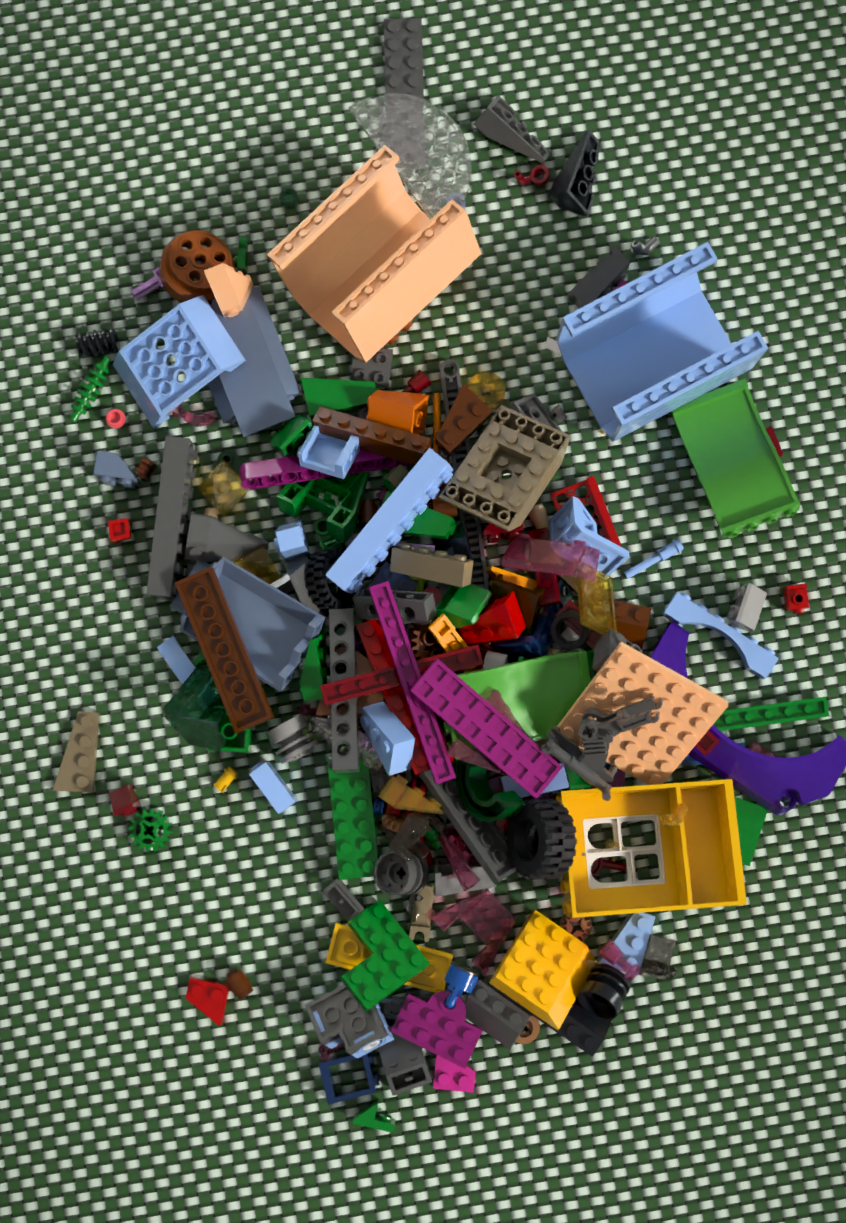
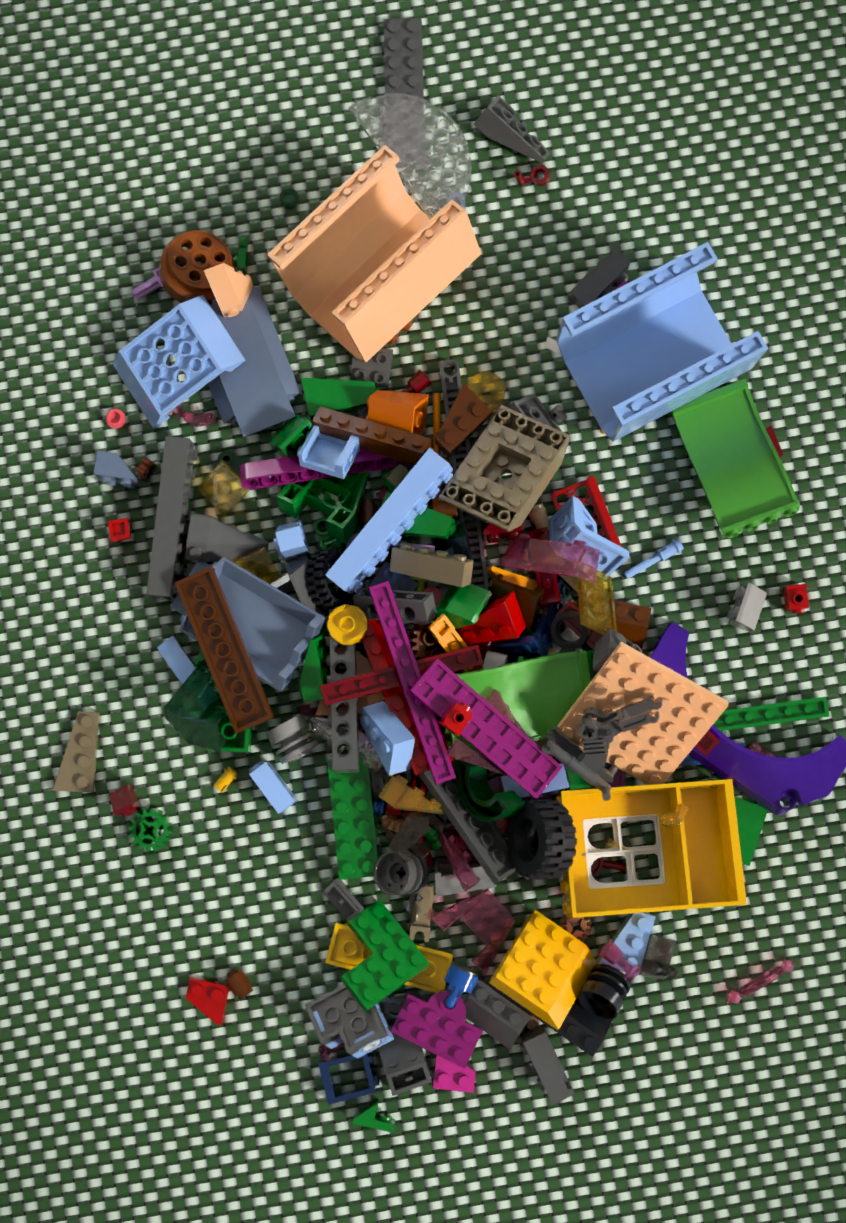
(90, 388): green piece -> none
(97, 342): black piece -> none
(347, 624): none -> yellow tile
(449, 719): none -> red brick
(547, 1065): none -> dark grey wedge
(574, 182): black wedge -> none
(644, 249): dark grey arm -> none
(754, 657): light blue arch -> none
(761, 981): none -> clear pink wheel

